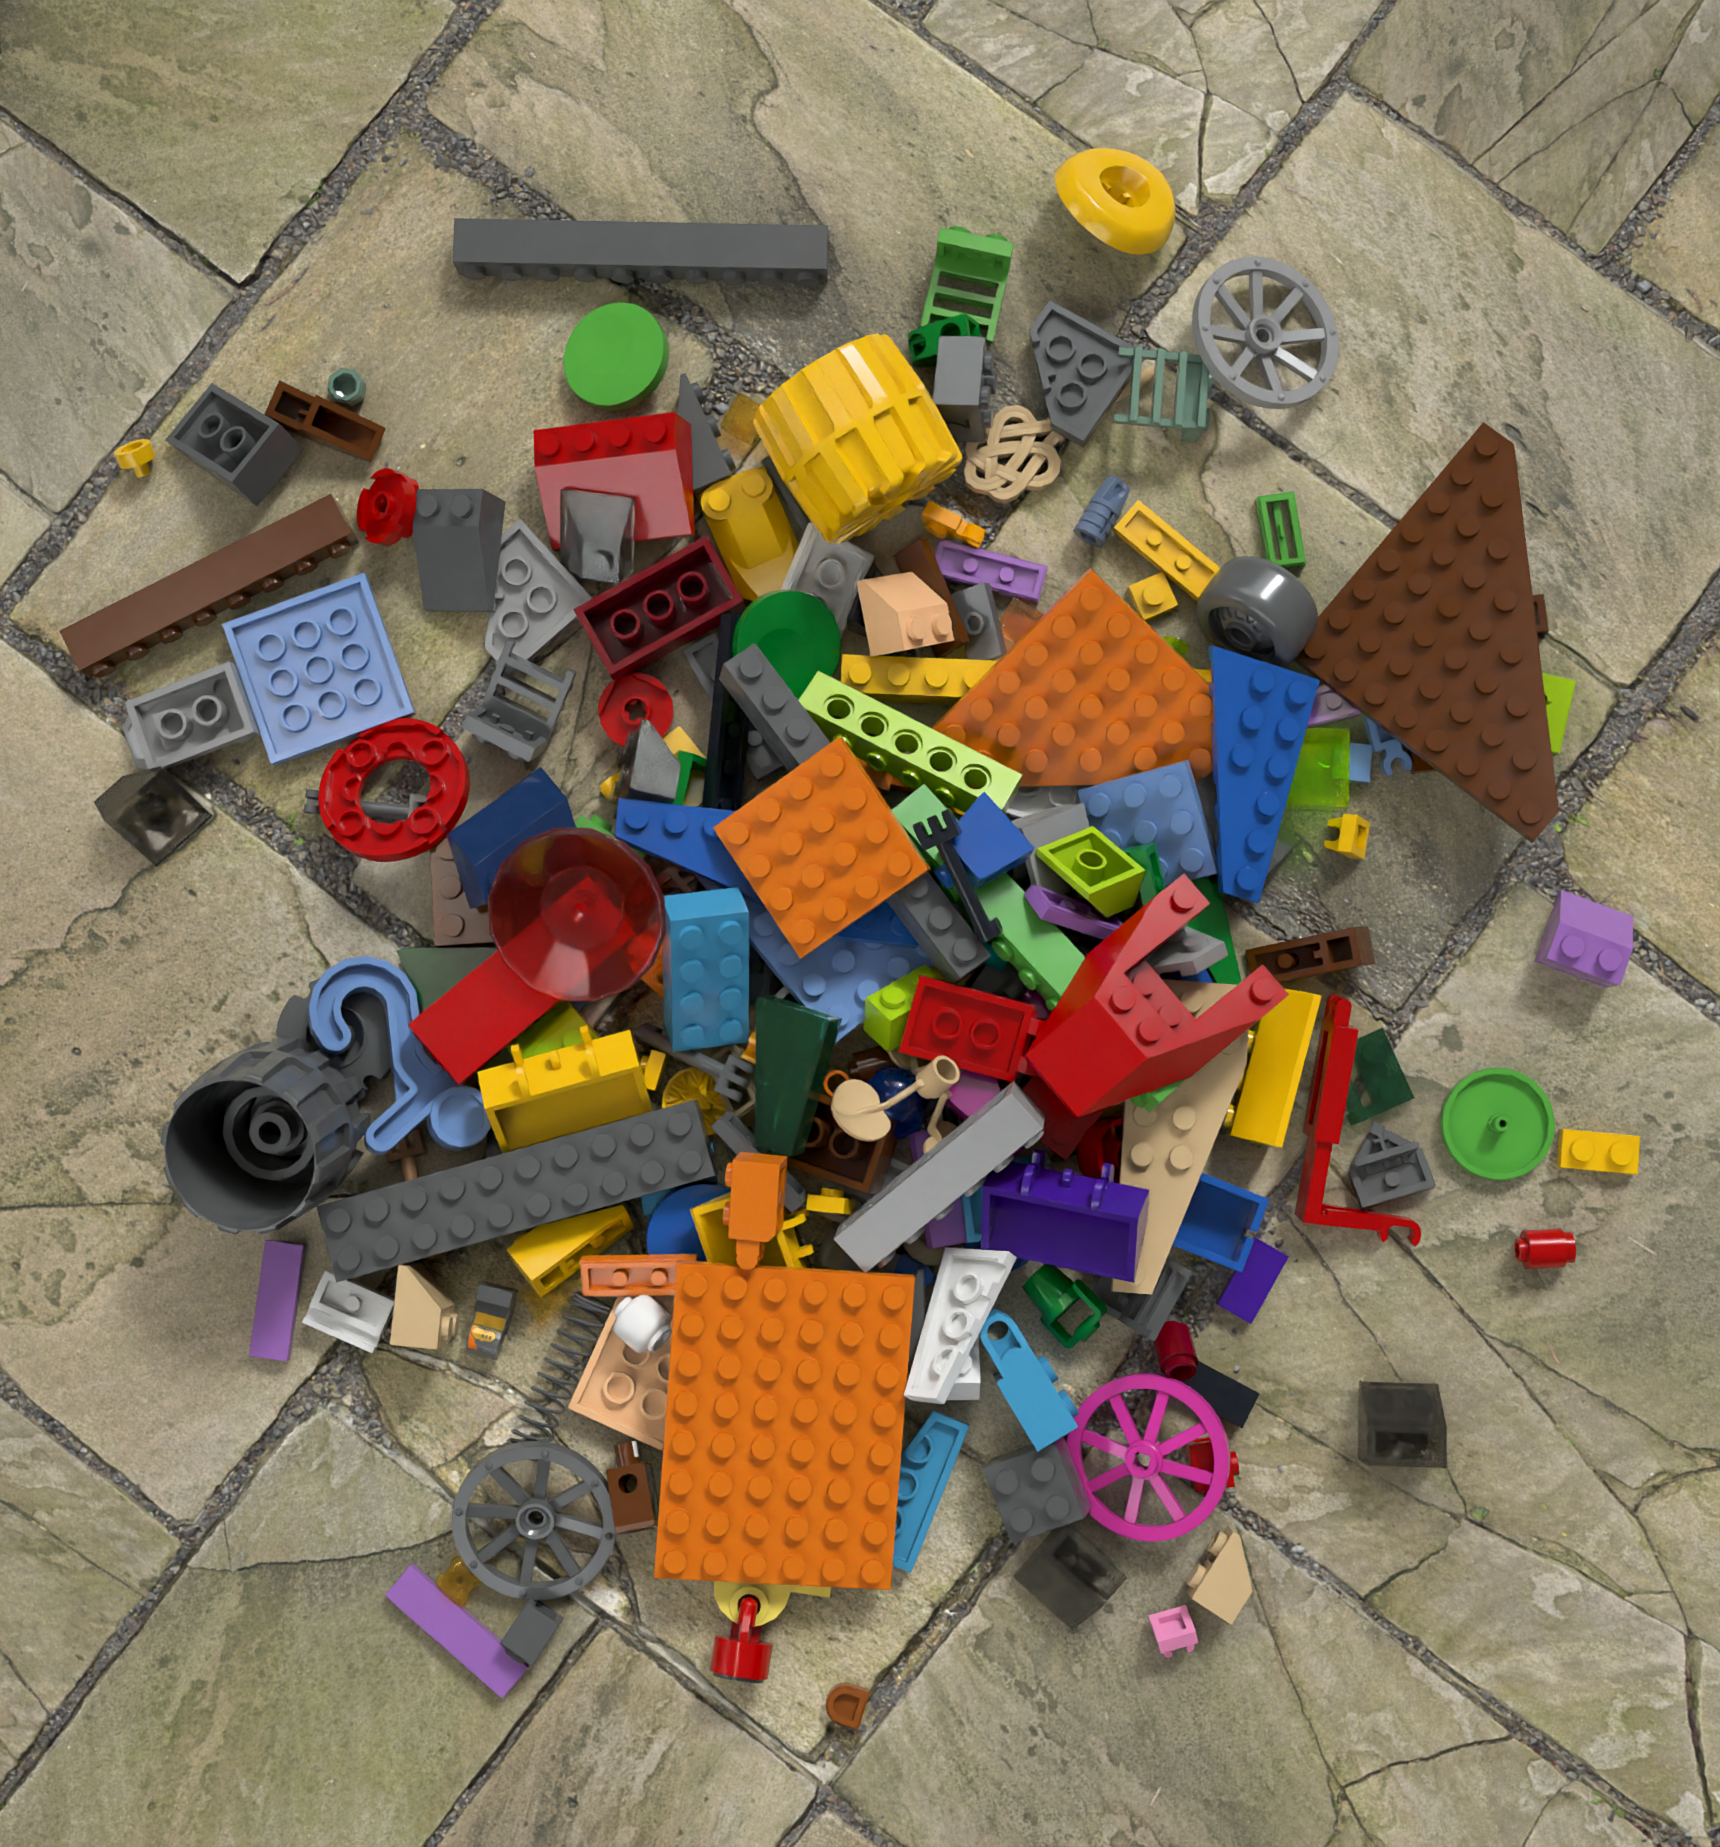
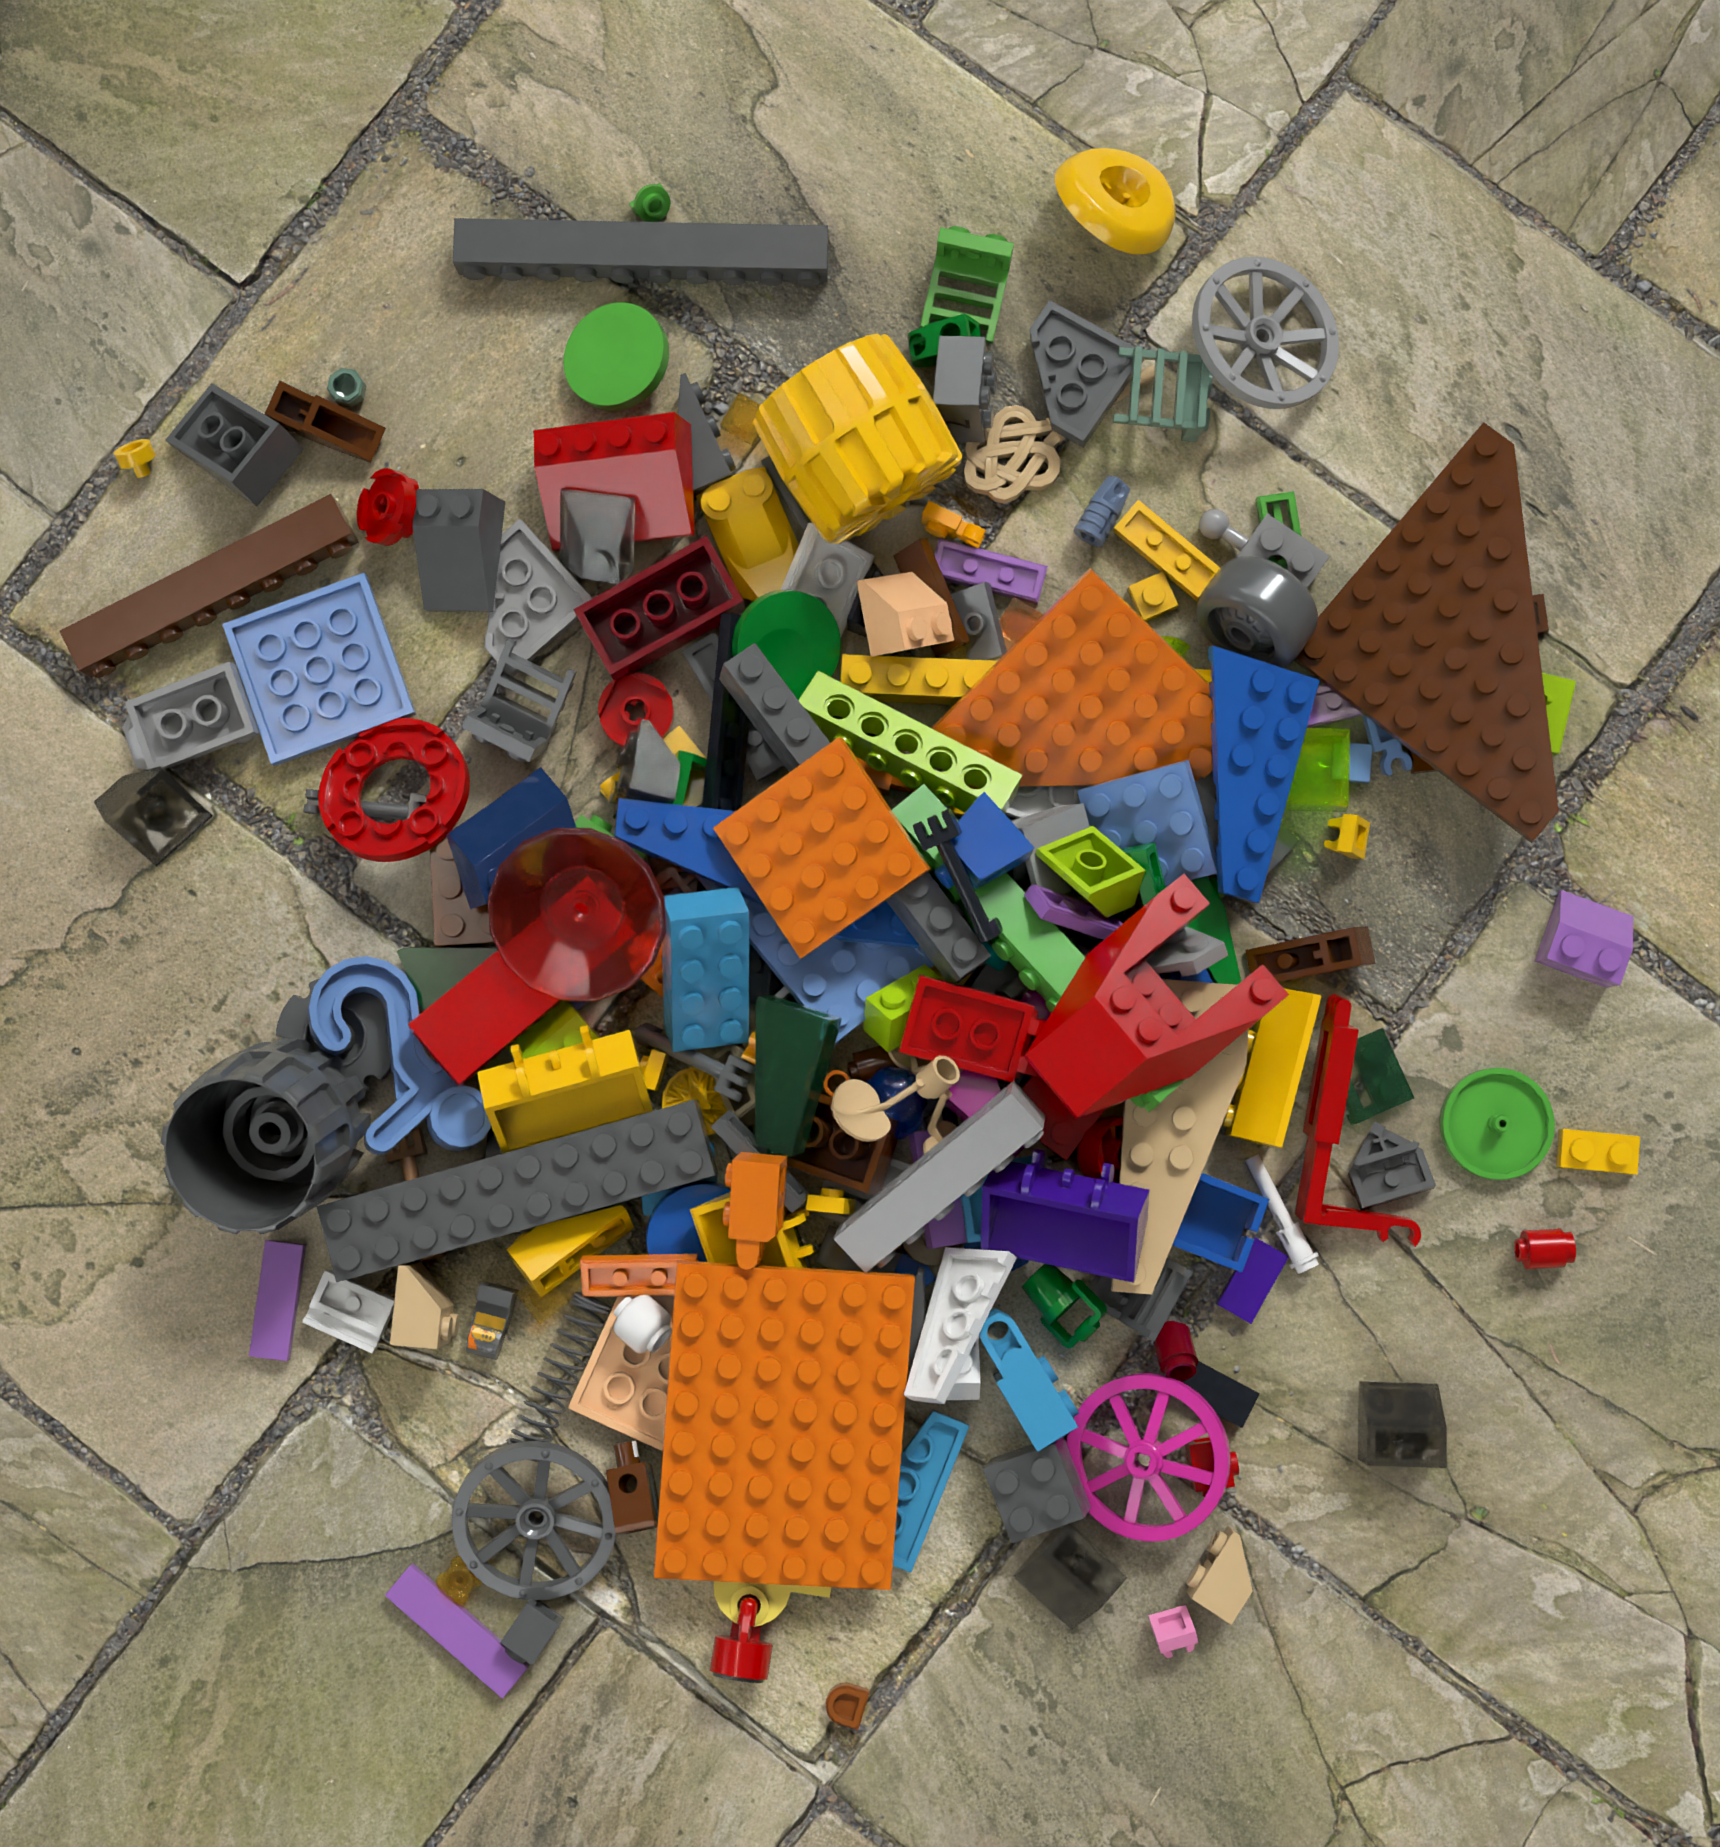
(651, 203): none -> bright green plate
(1268, 540): none -> light grey plate
(1289, 1233): none -> white pin

